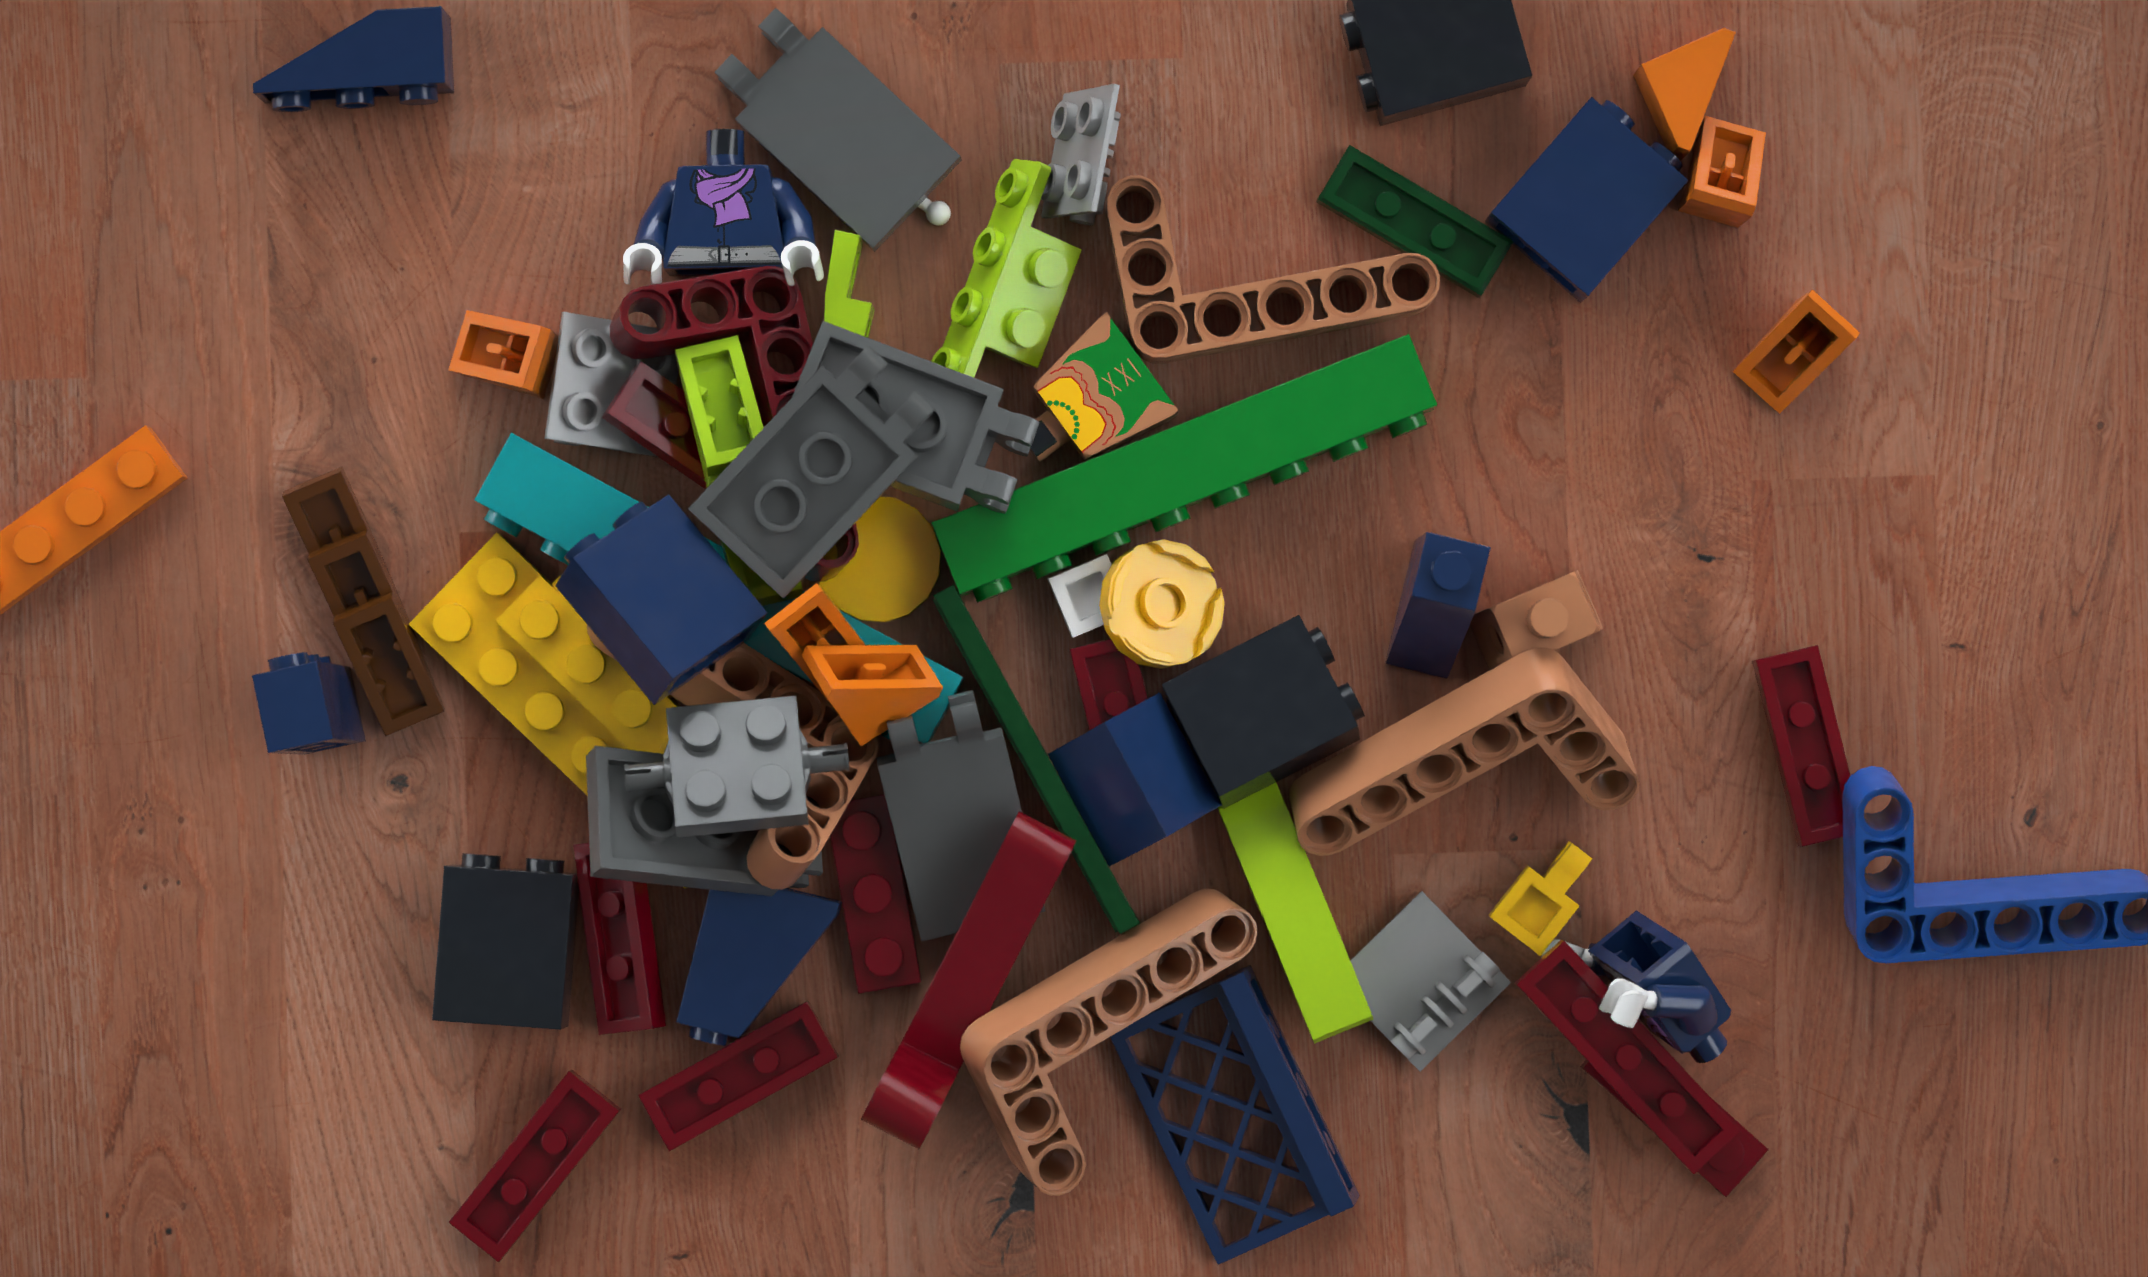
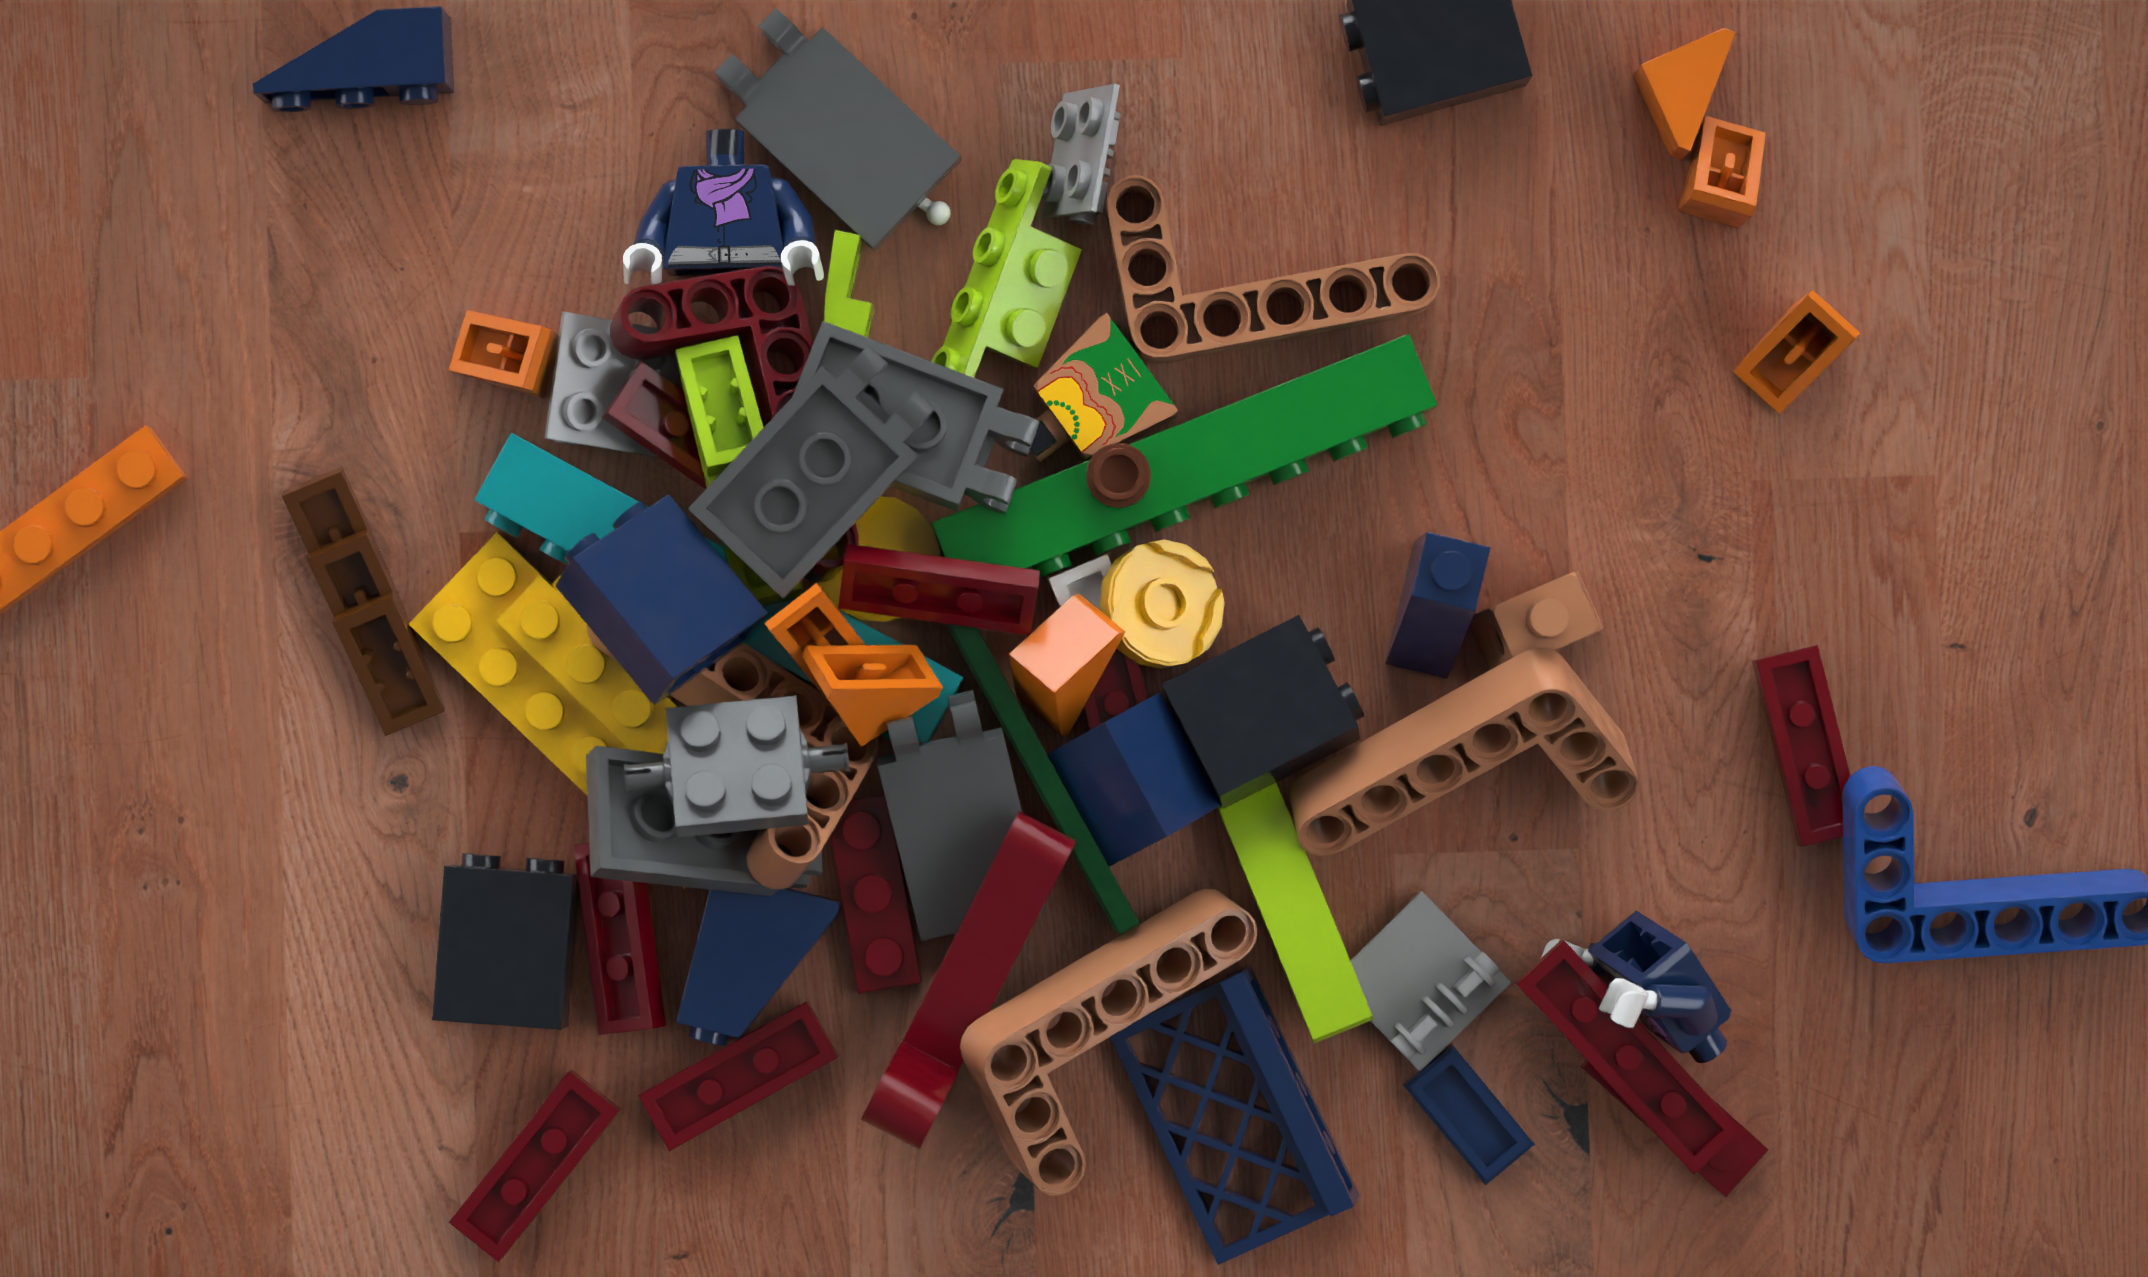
(307, 705): dark blue brick -> none
(938, 589): none -> dark red plate
(1064, 661): none -> orange slope
(1118, 475): none -> copper plate
(1414, 220): dark green tile -> none
(1468, 1114): none -> dark blue tile
(1537, 905): yellow plate -> none
(1588, 197): dark blue brick -> none

